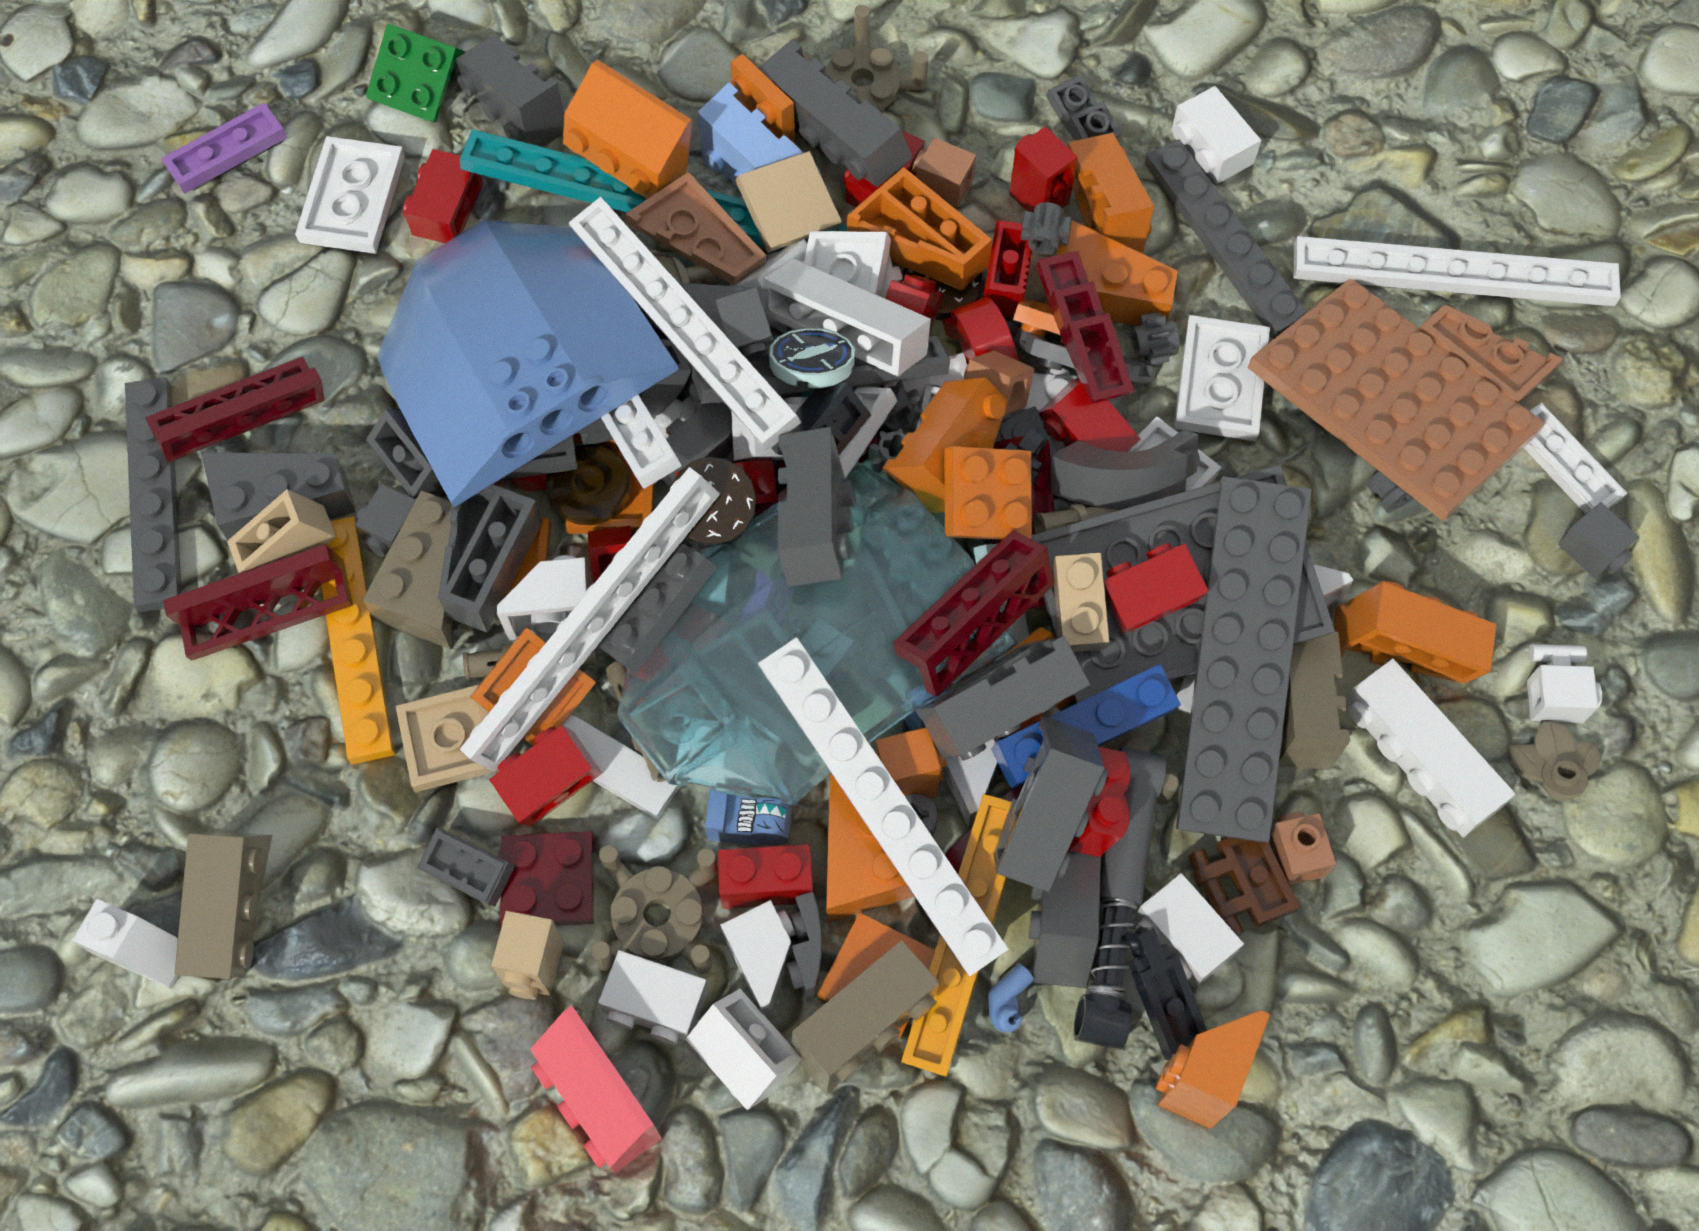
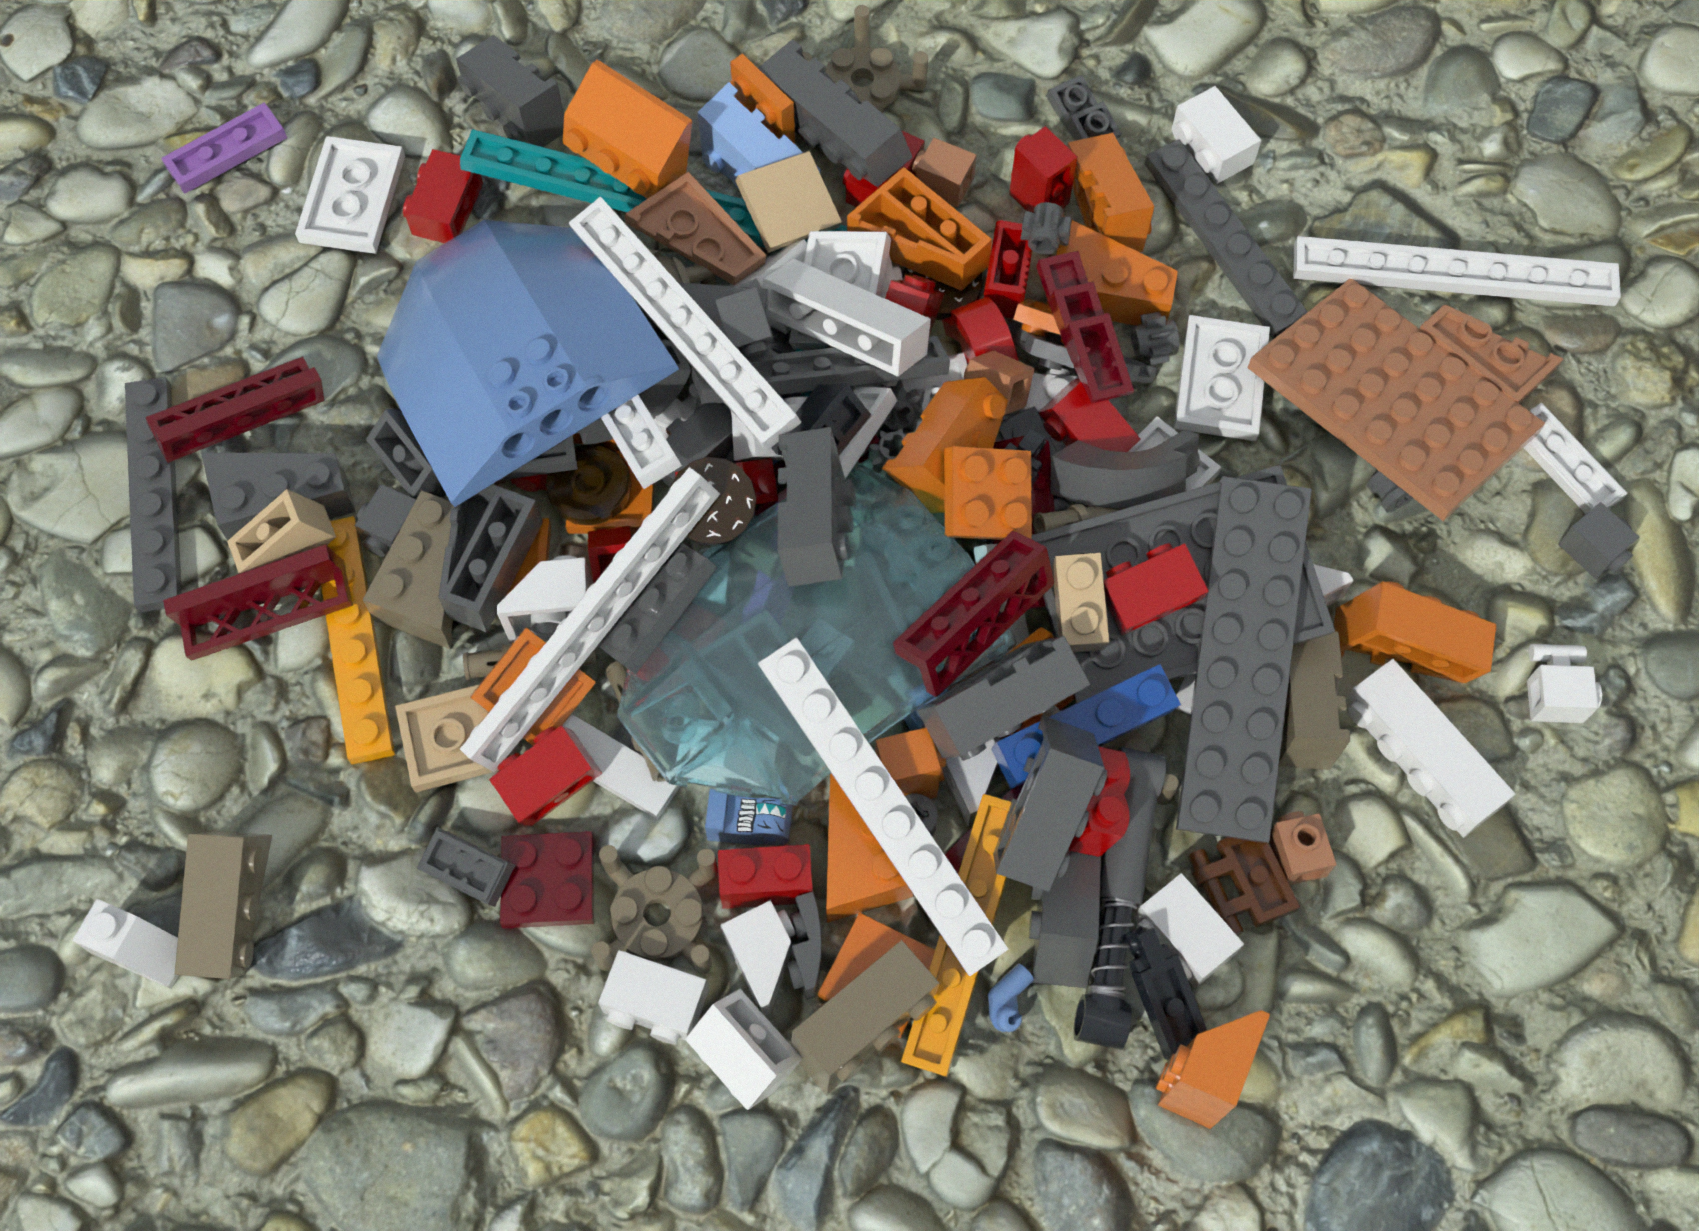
(412, 73): green bracket -> none
(527, 955): tan brick -> none
(592, 1093): coral slope -> none
(812, 357): tile -> none
(1556, 755): dark tan plate -> none

